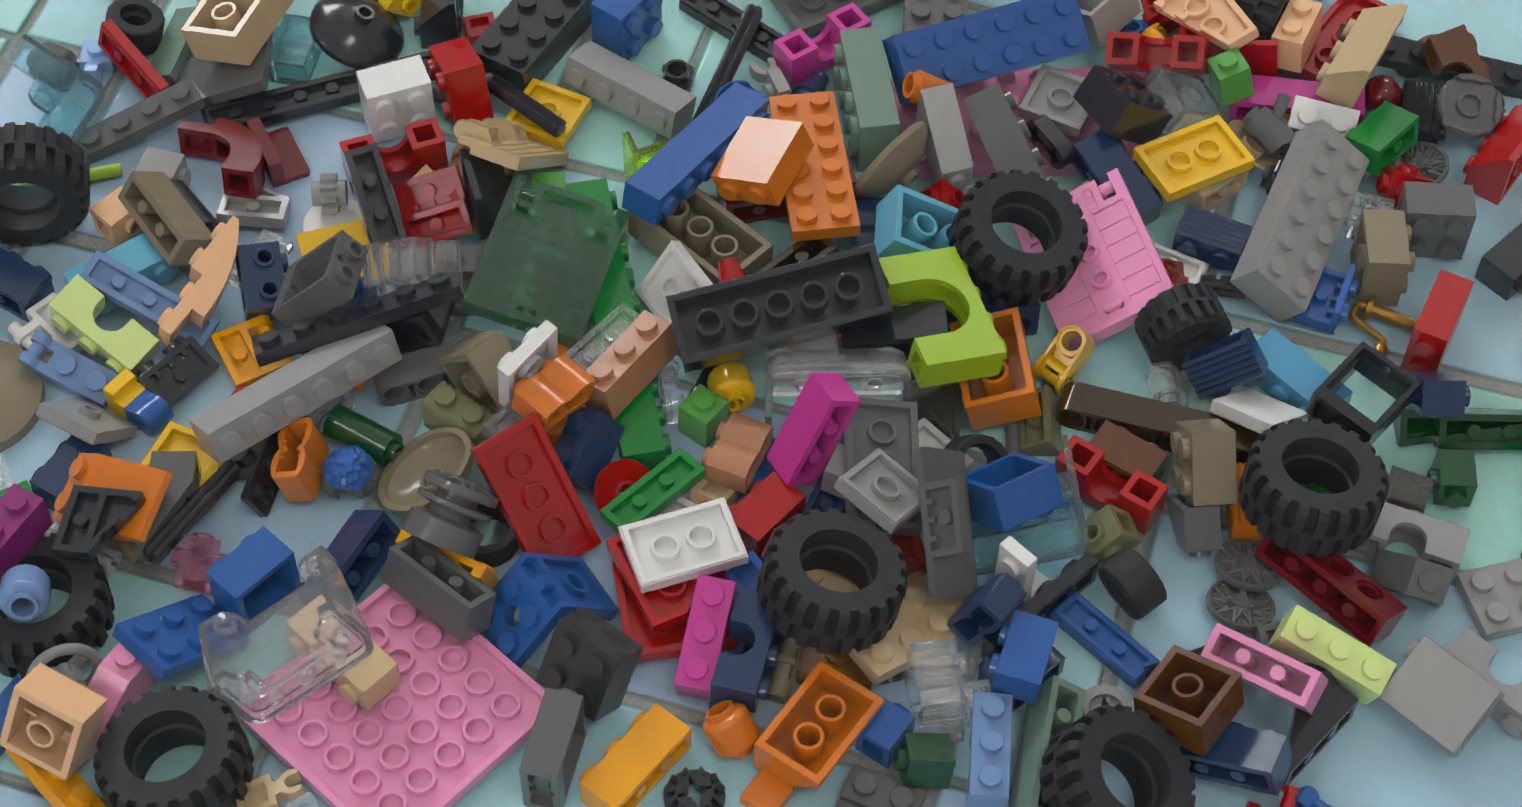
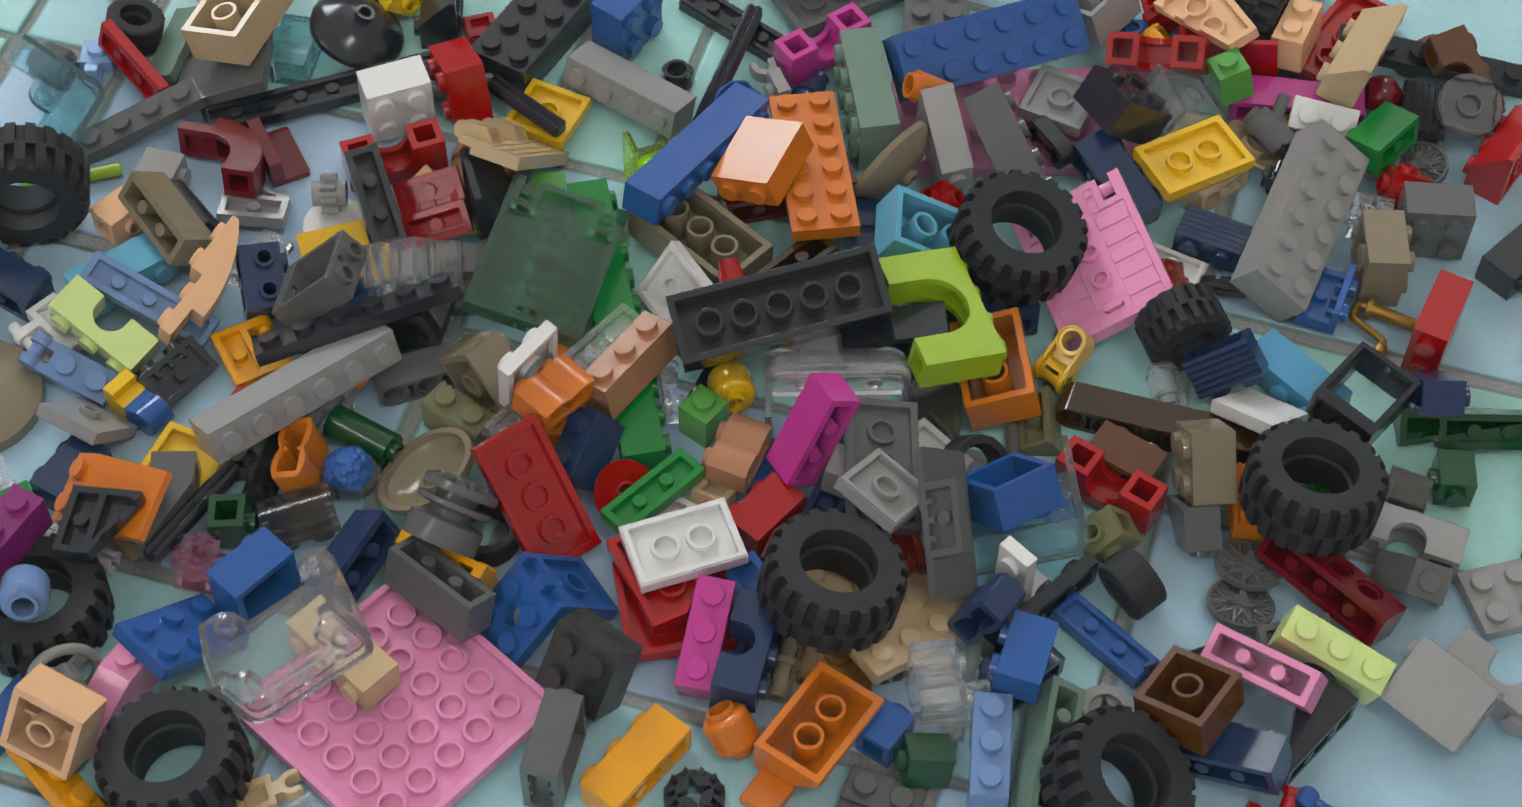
(231, 518): none -> dark green brick
(300, 515): none -> clear smoke brick

